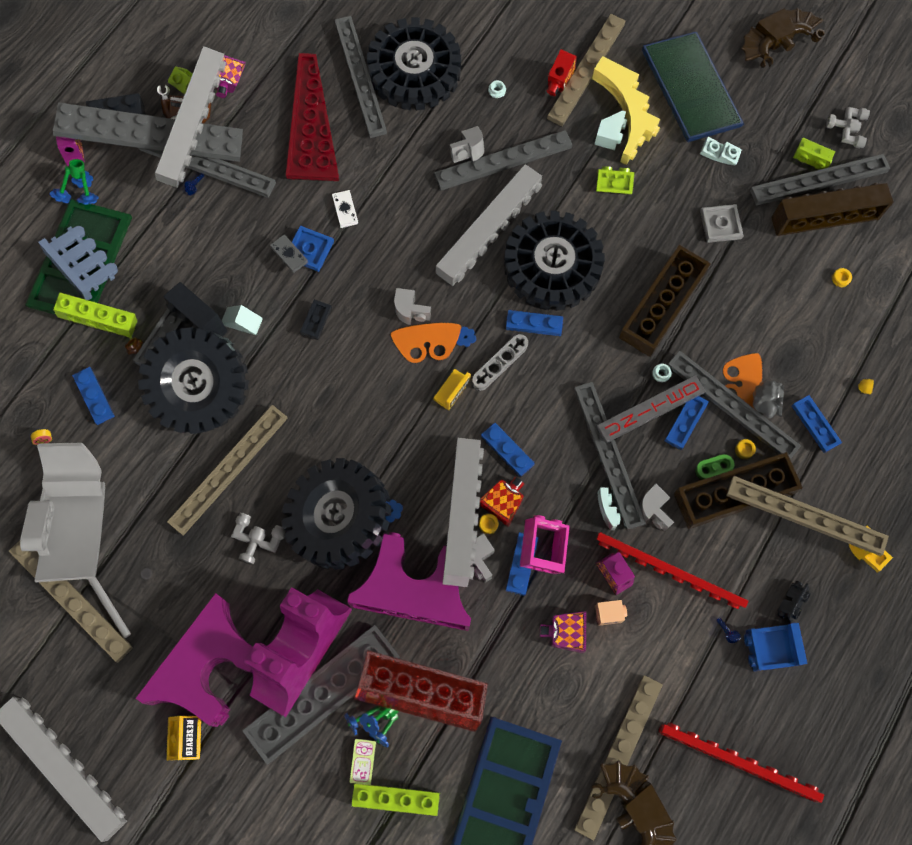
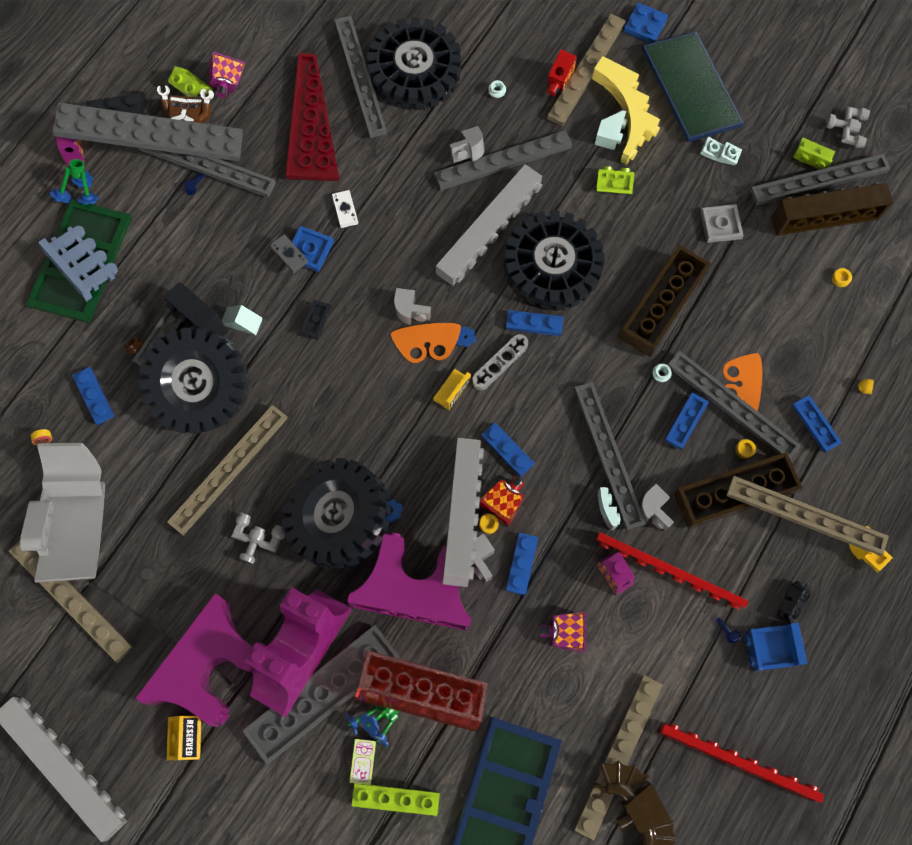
(95, 315): lime brick -> none
(109, 607): light grey bar -> none
(190, 116): light grey brick -> none
(559, 549): dark pink window -> none
(610, 612): light nougat brick -> none
(646, 23): none -> blue plate
(650, 409): flat silver tile -> none
(713, 466): bright green plate -> none
(769, 398): dark grey animal -> none
(779, 31): dark brown torso -> none

